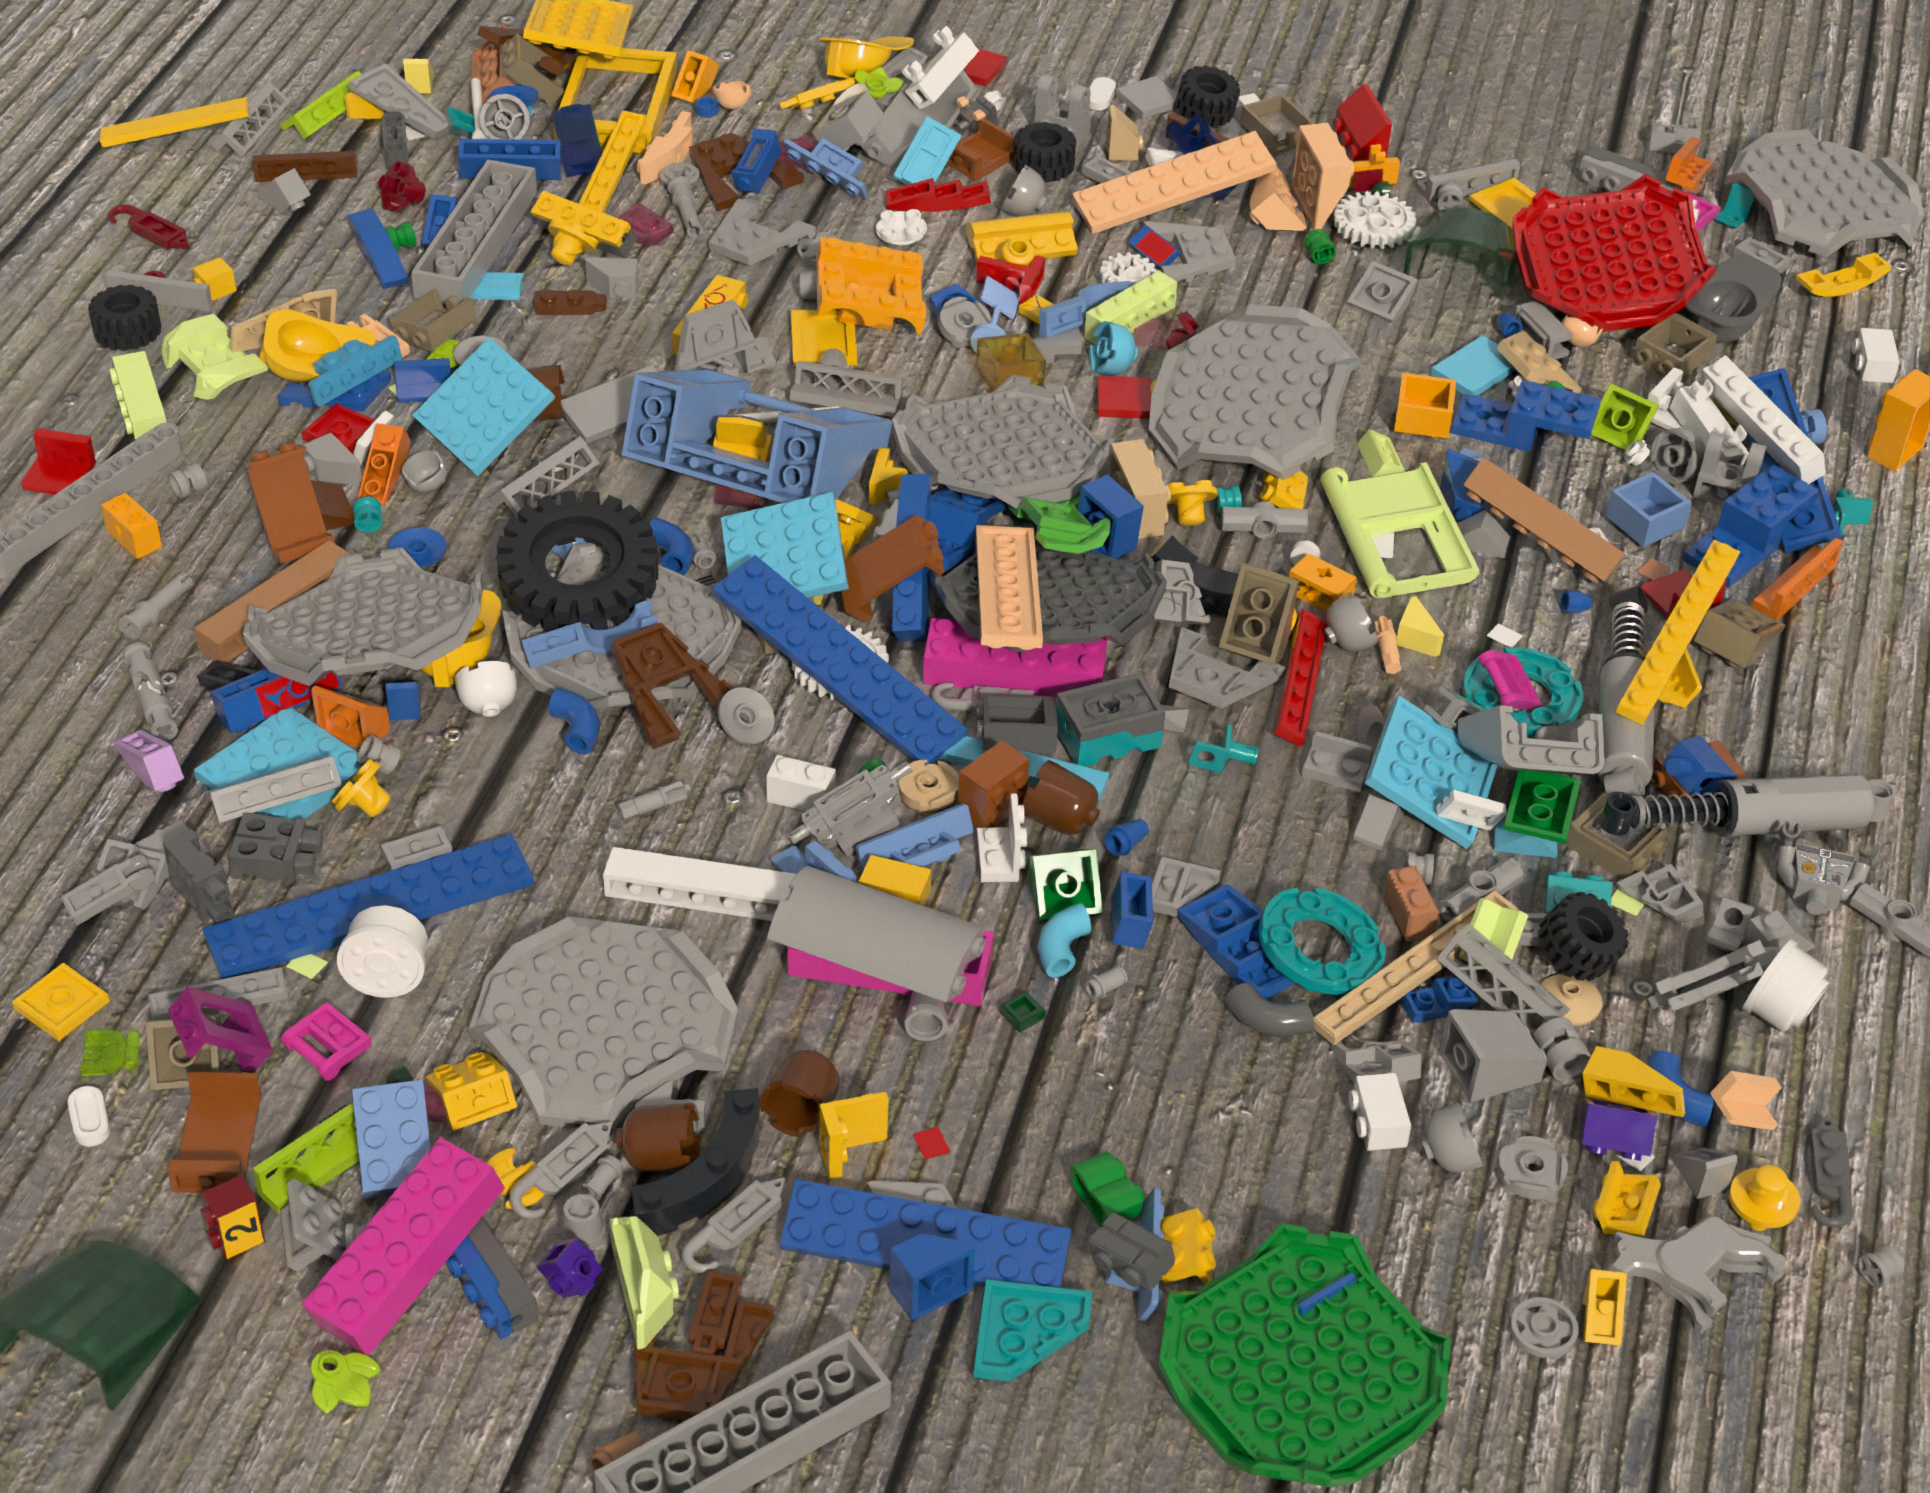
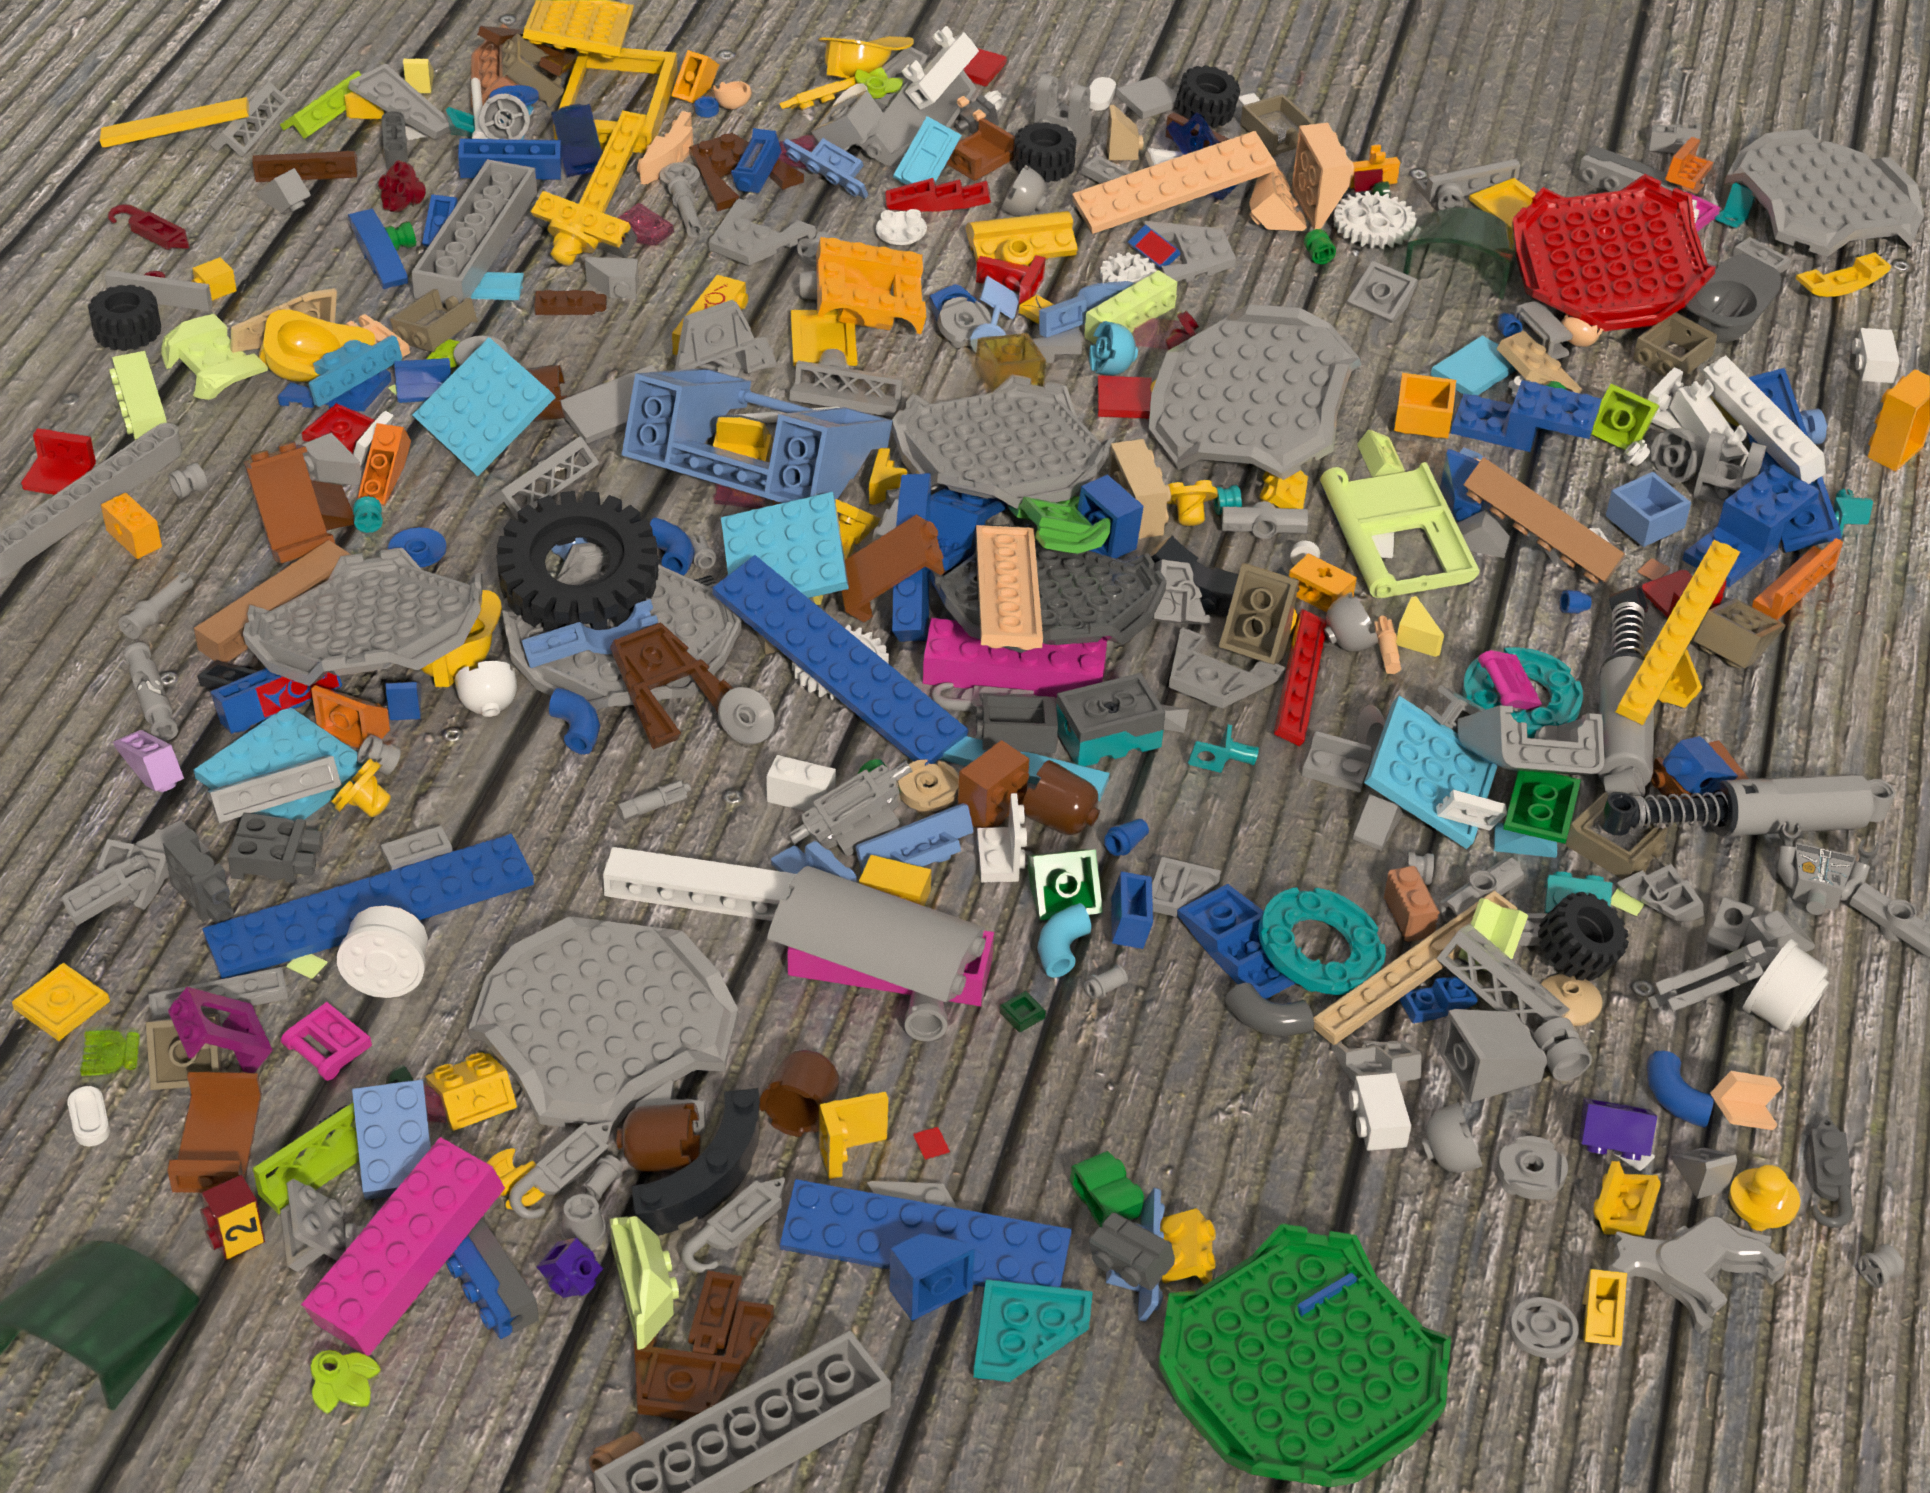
(425, 471): light grey hair -> none
(1362, 123): red slope -> none
(1504, 635): white sticker -> none
(1628, 1081): yellow slope -> none

